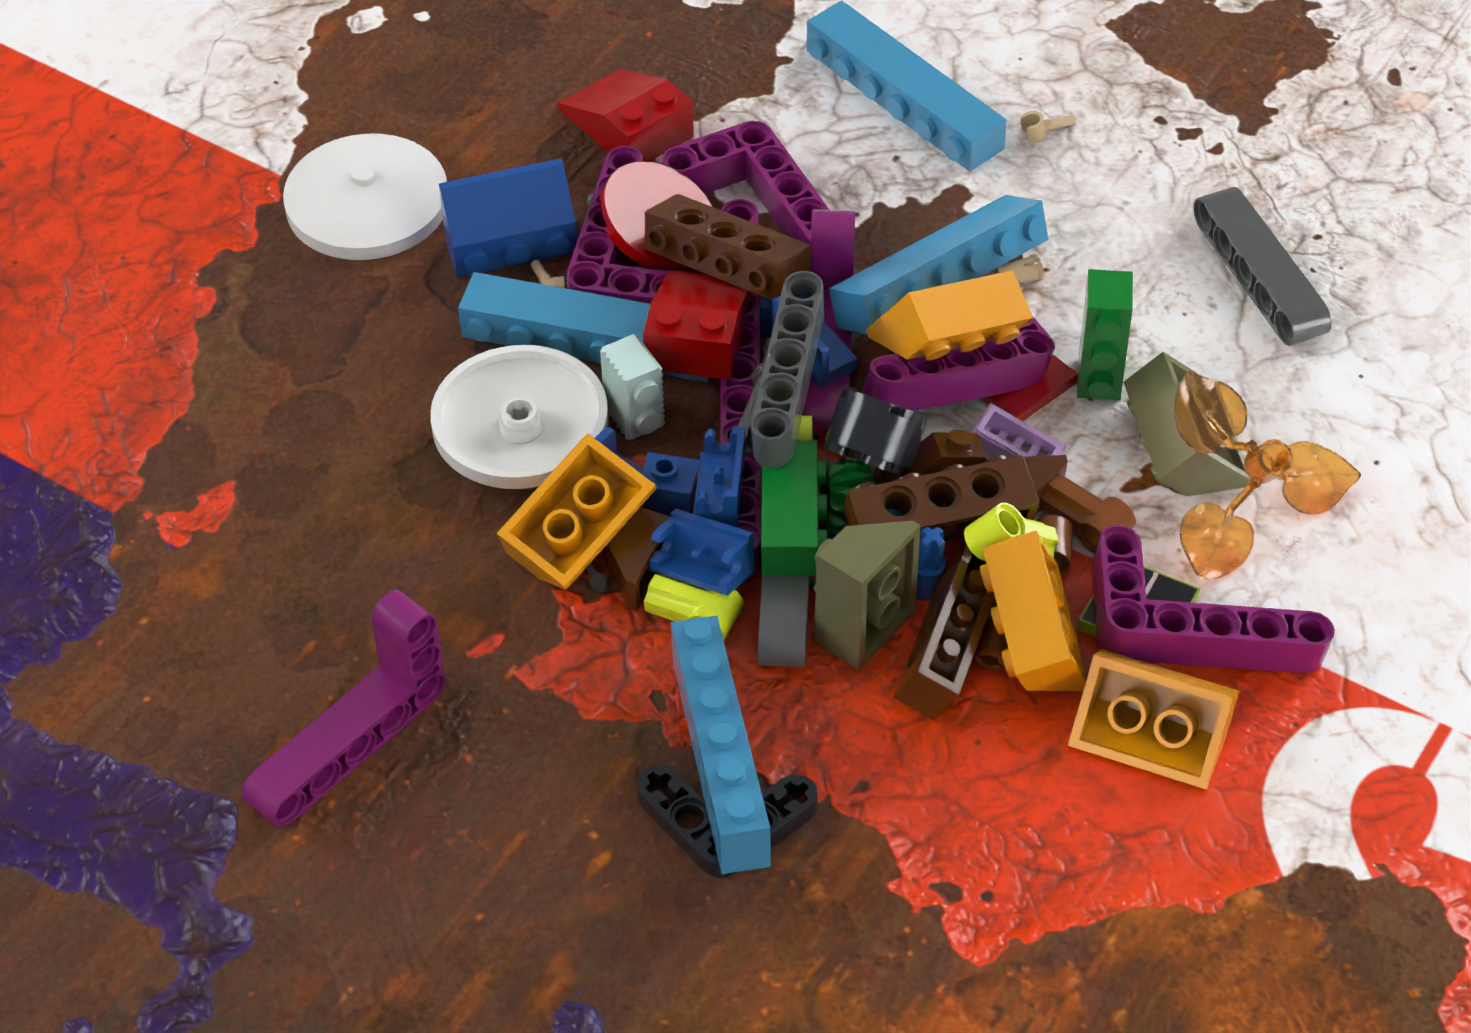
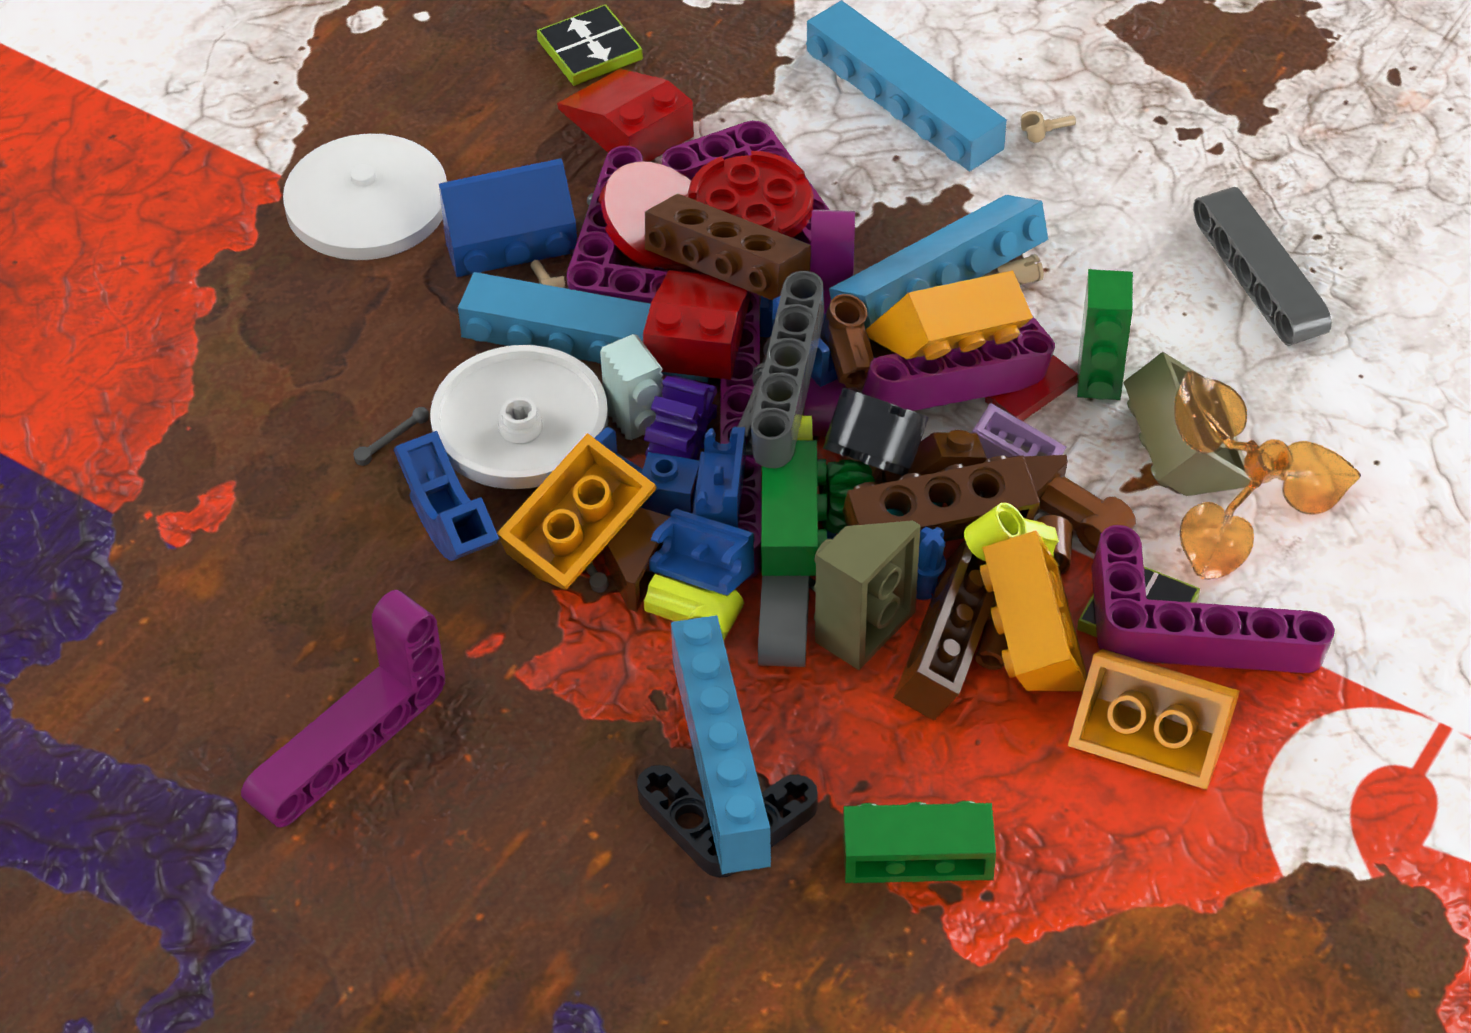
(363, 455): none -> dark grey hinge
(442, 505): none -> blue arch
(589, 44): none -> tile
(681, 418): none -> dark purple gear
(757, 189): none -> red tile
(847, 339): none -> dark orange piece
(918, 842): none -> green brick

